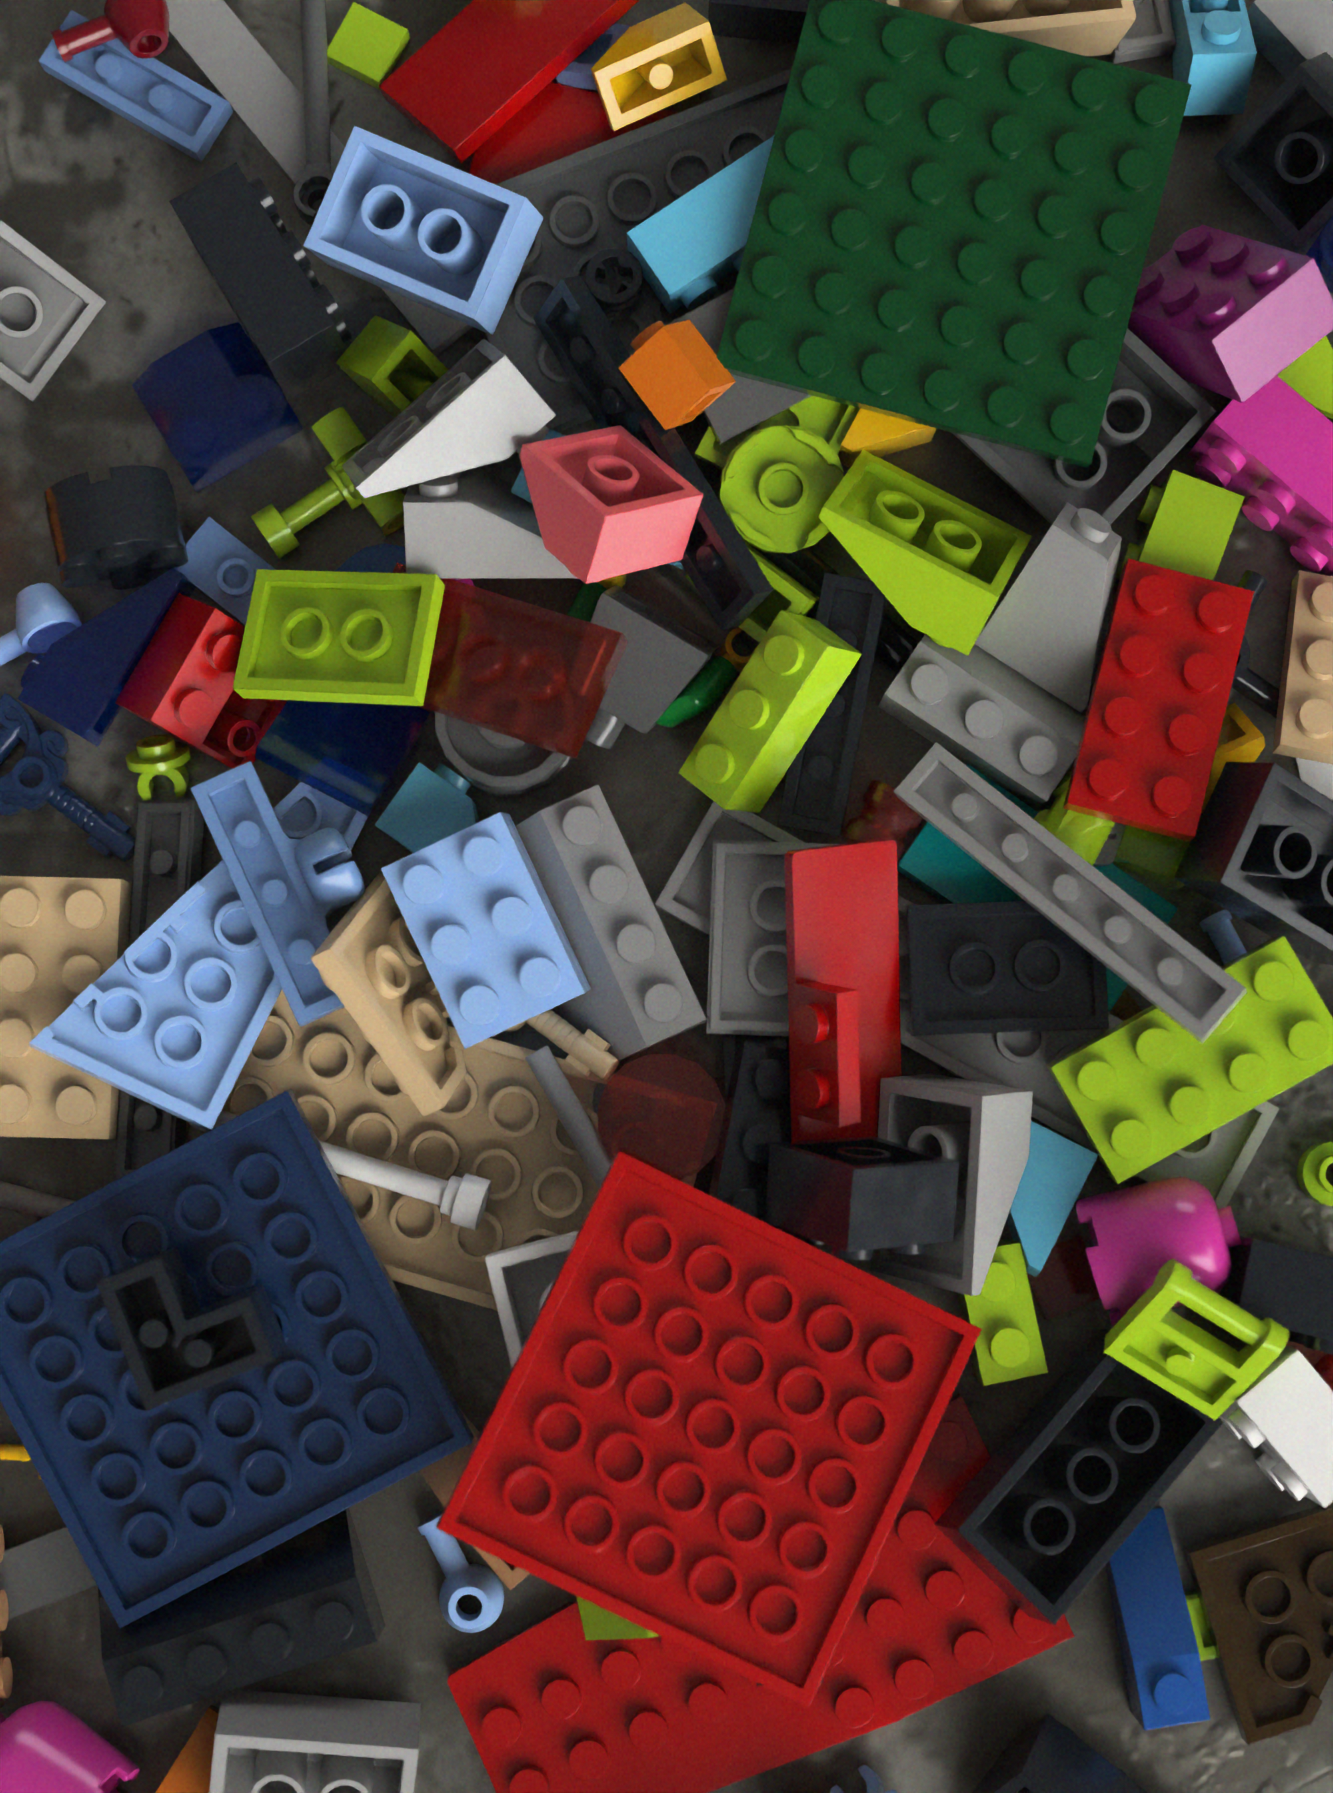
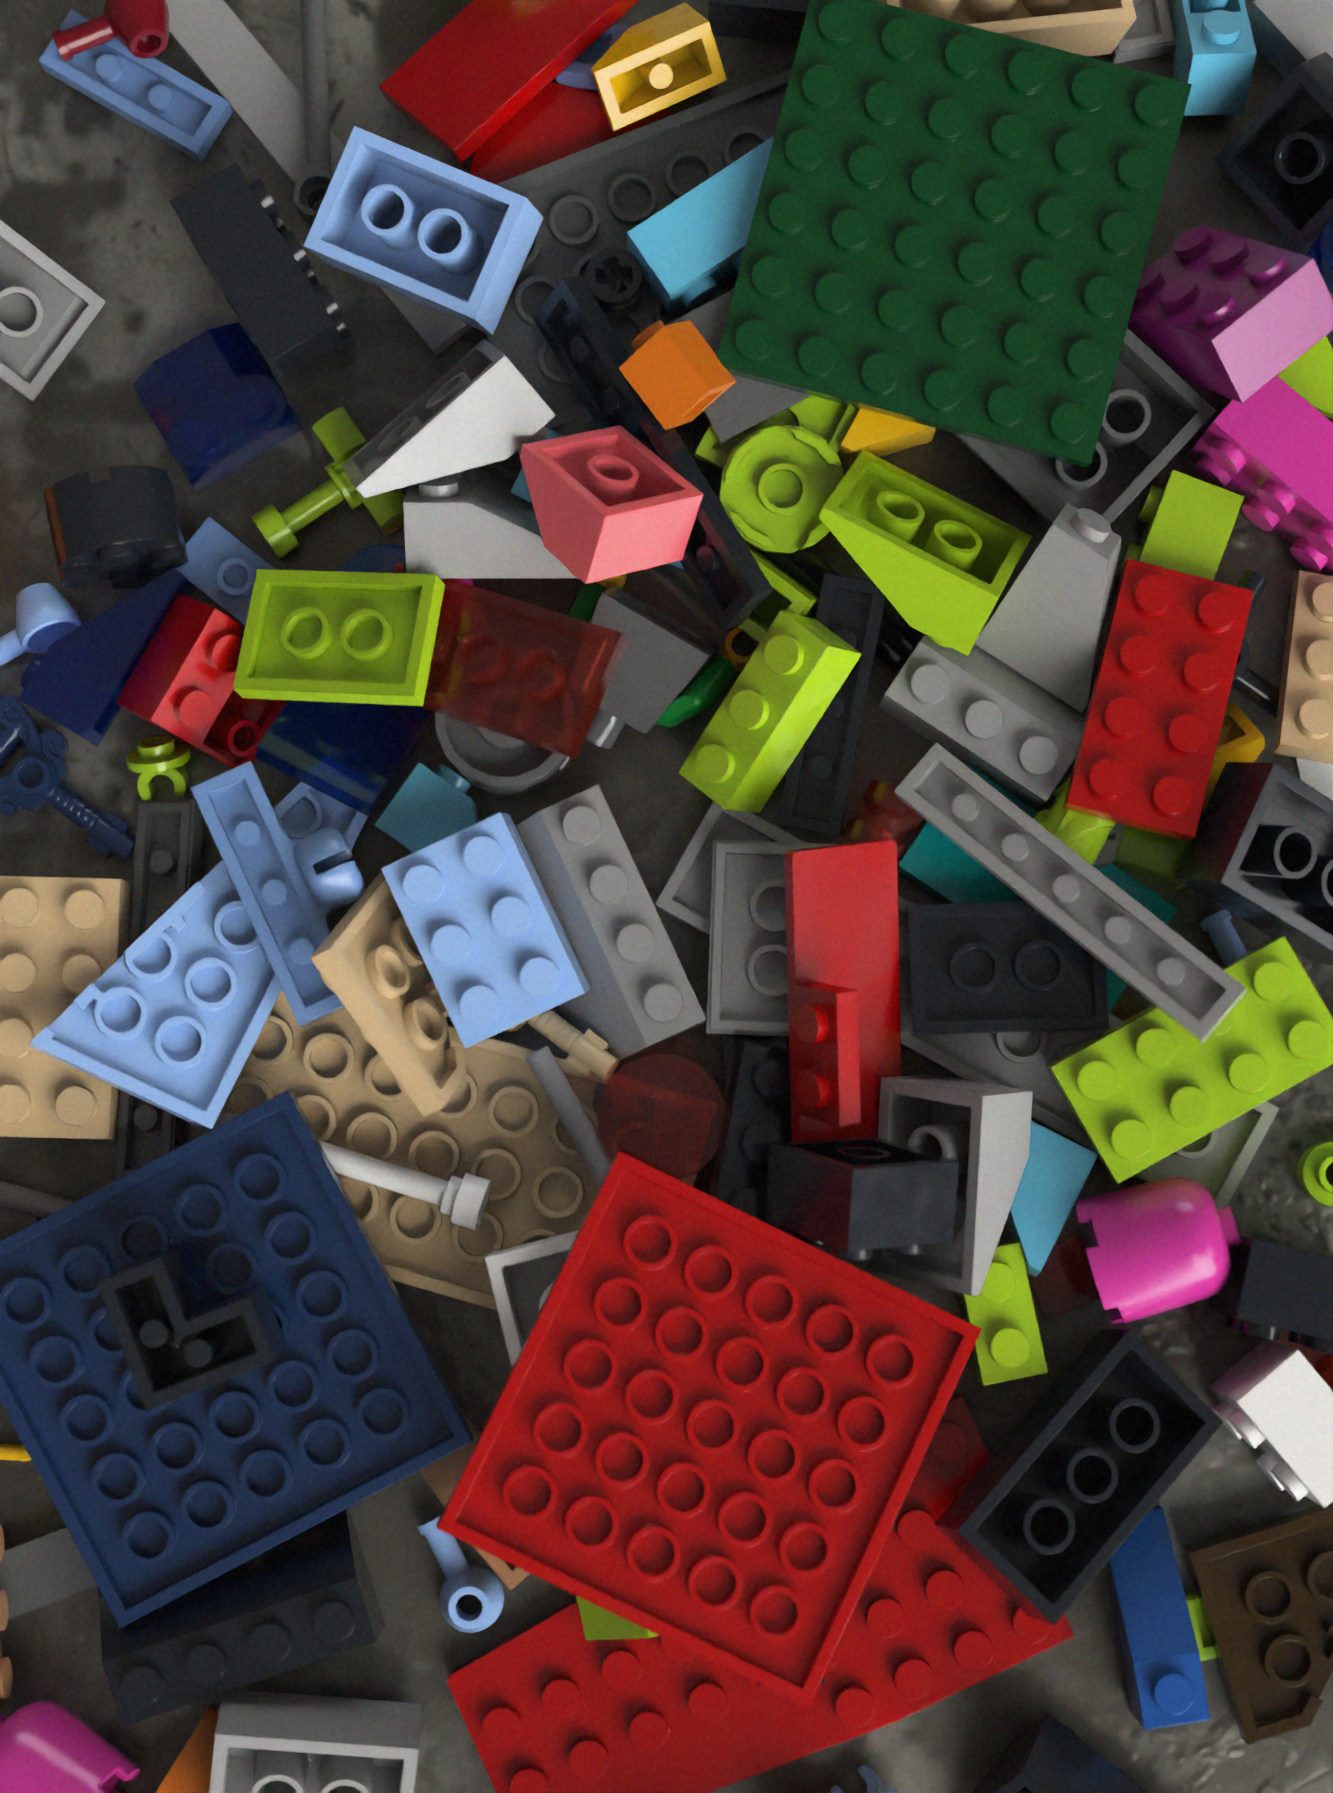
(367, 45): lime tile -> none
(390, 365): lime slope -> none
(1183, 1355): lime plate -> none

